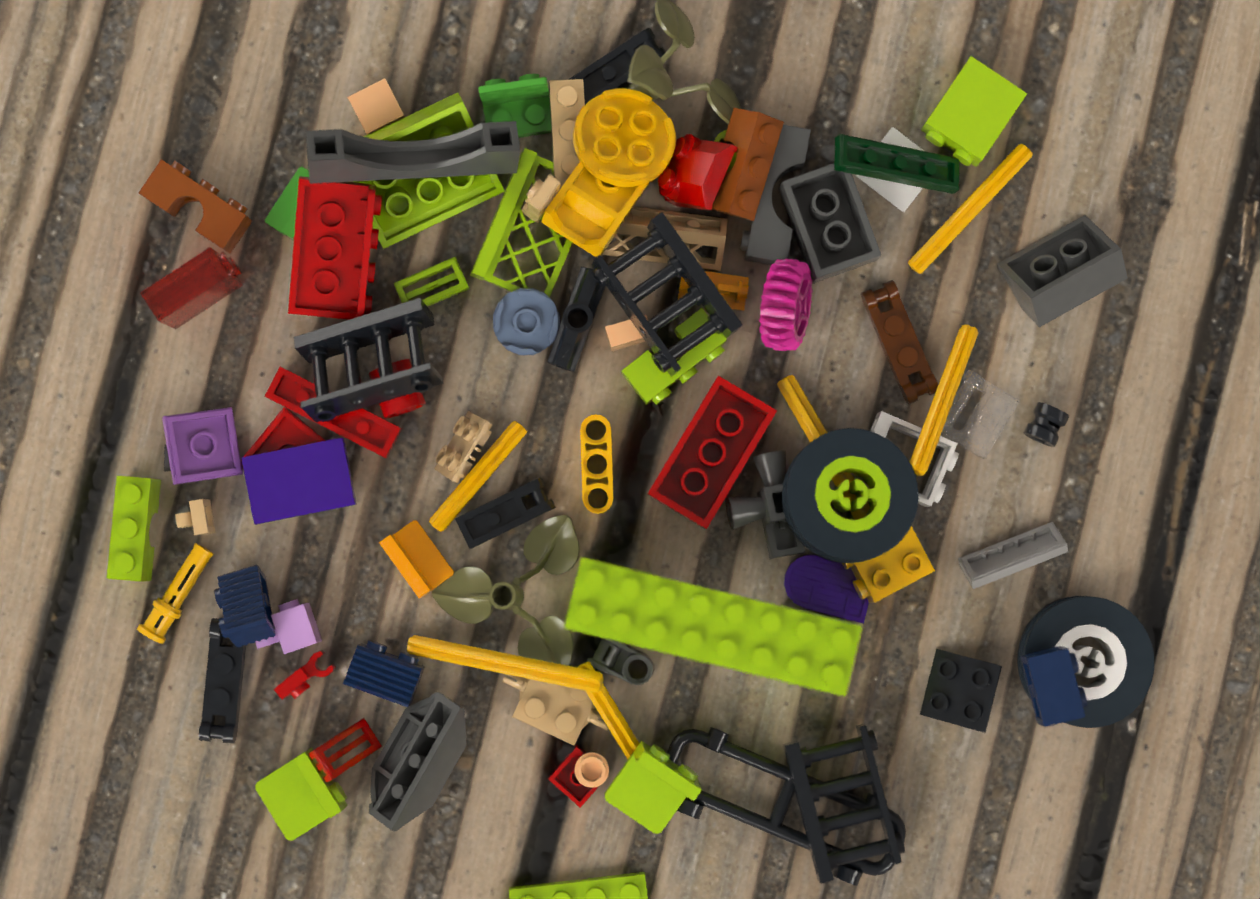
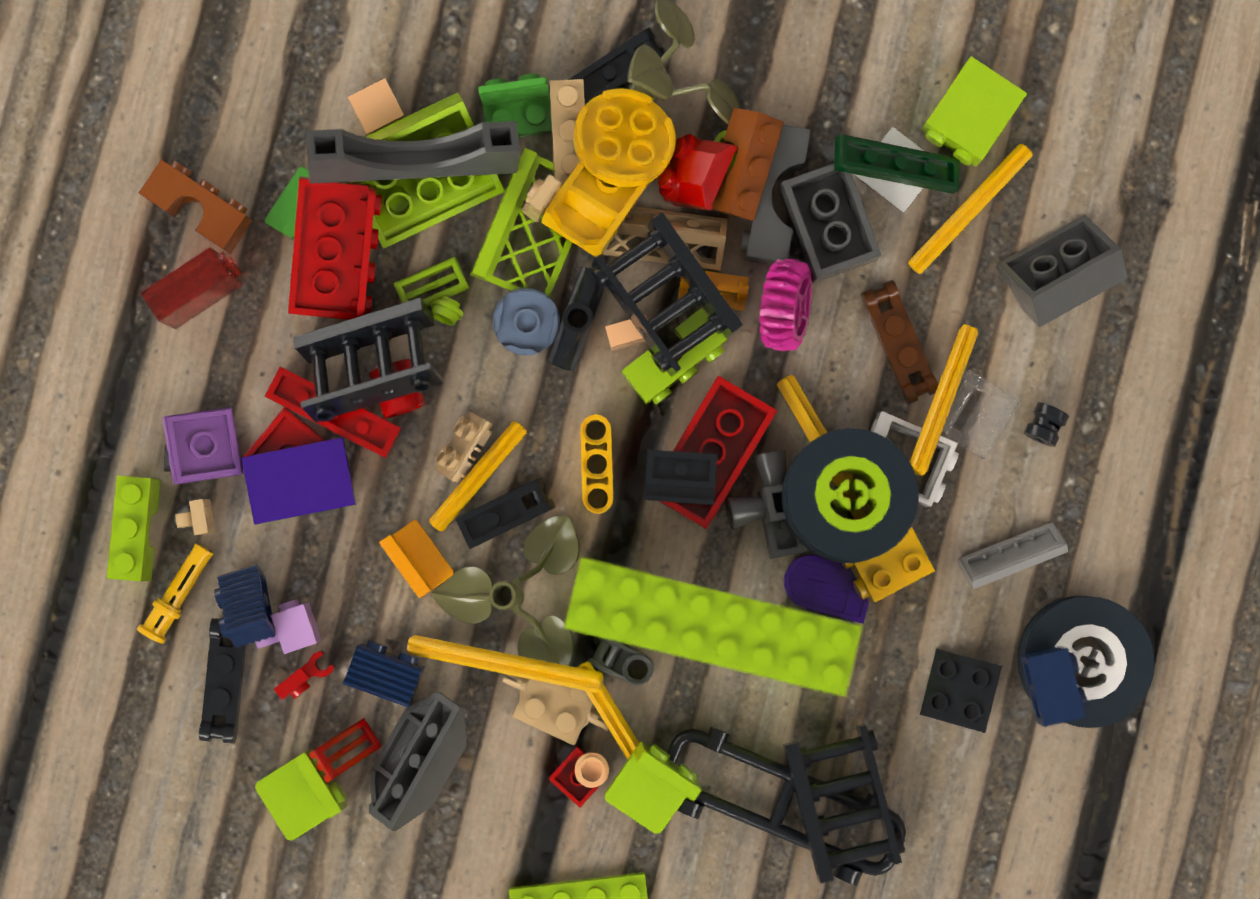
(446, 310): none -> lime plate
(680, 477): none -> black plate

